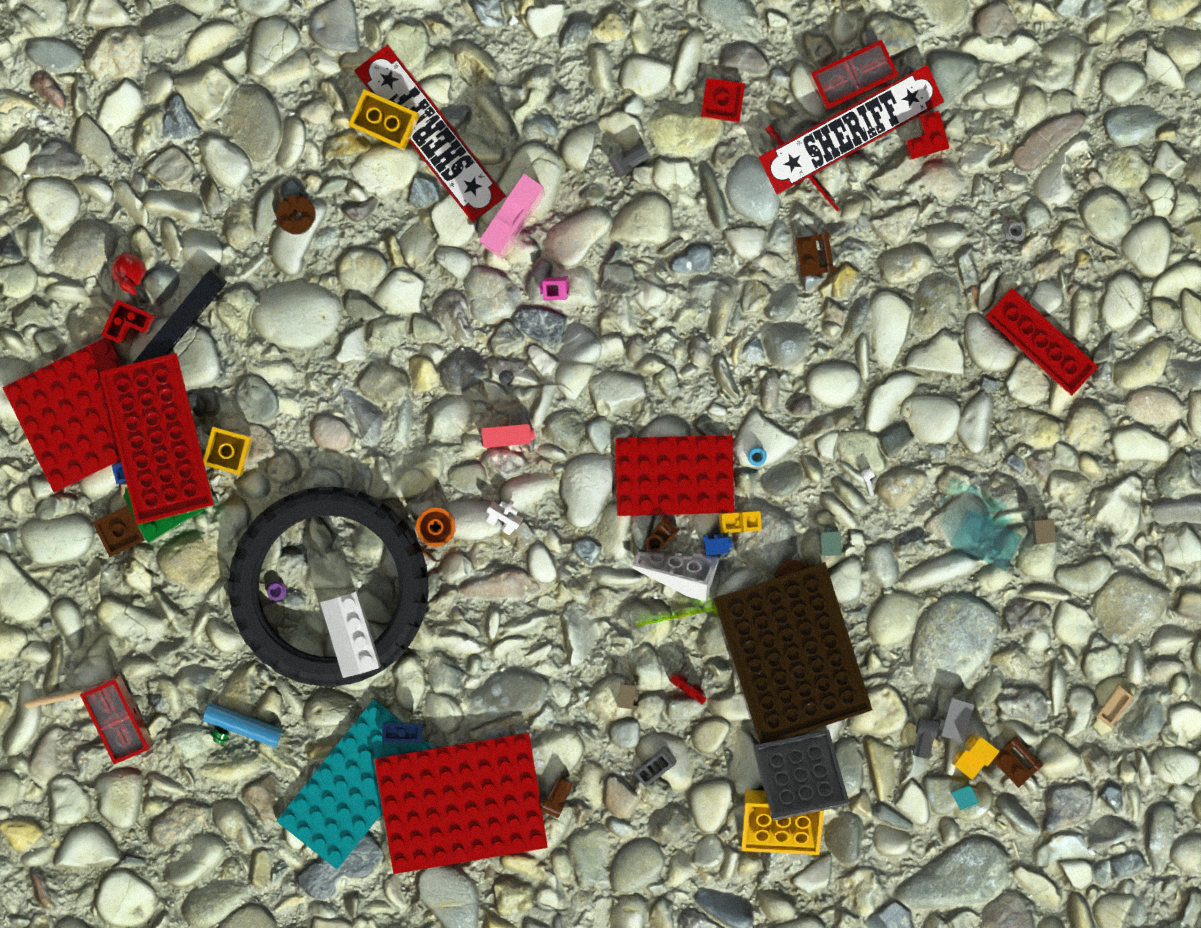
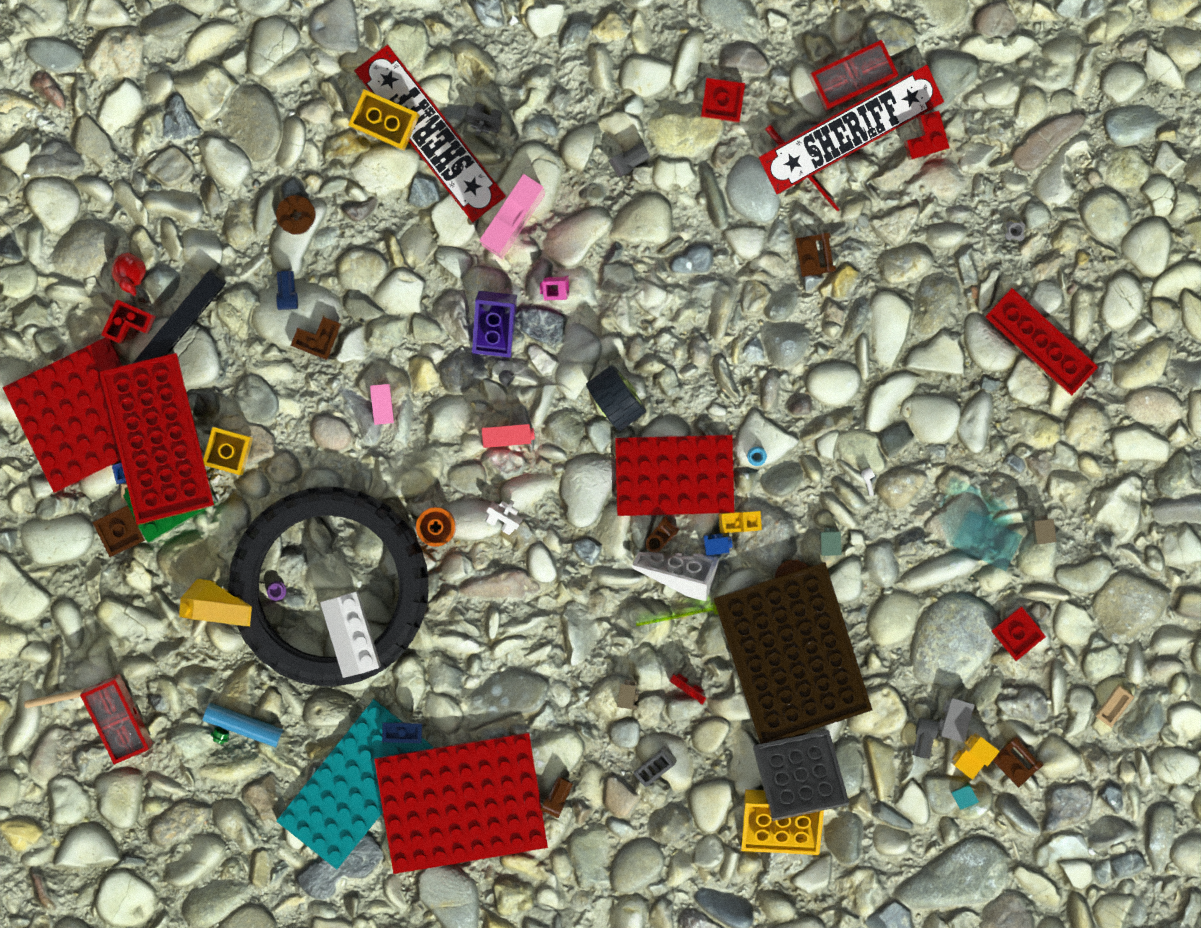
(214, 604): none -> yellow wedge
(286, 297): none -> dark blue piece
(318, 344): none -> reddish brown plate
(382, 404): none -> bright pink slope
(482, 121): none -> dark grey hips
(494, 323): none -> dark purple slope
(616, 397): none -> black wheel
(1018, 633): none -> red plate

